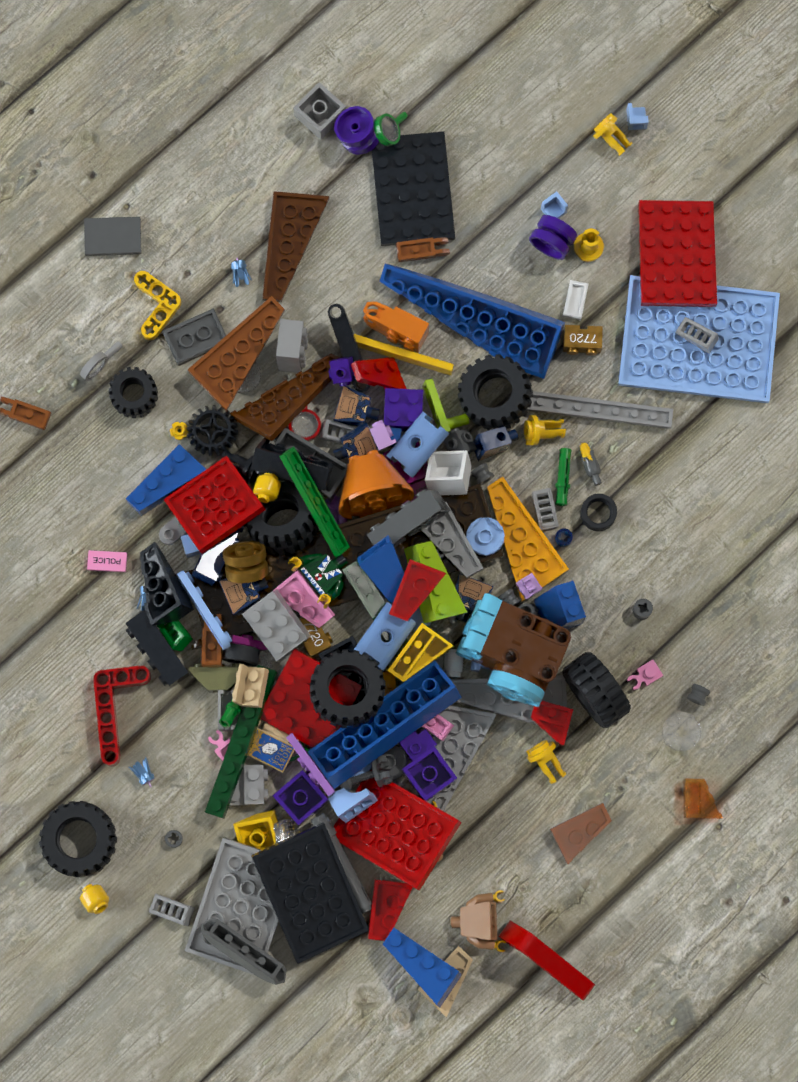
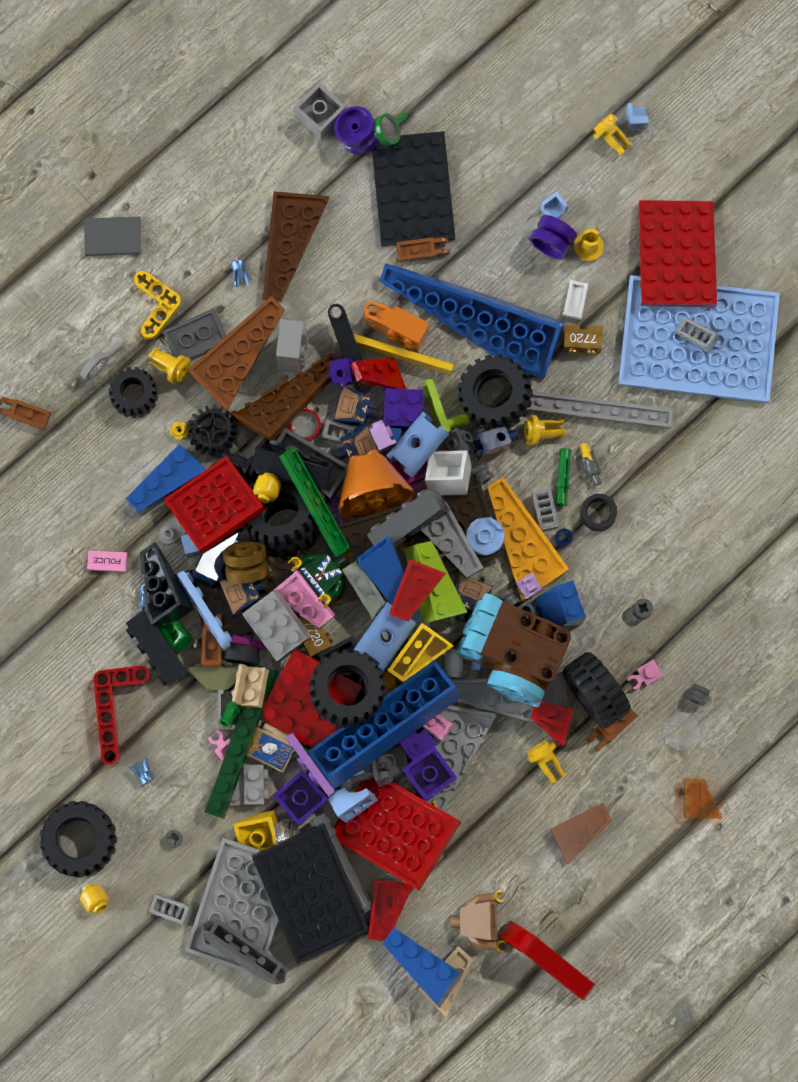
(174, 367): none -> yellow piece
(612, 731): none -> dark orange hinge

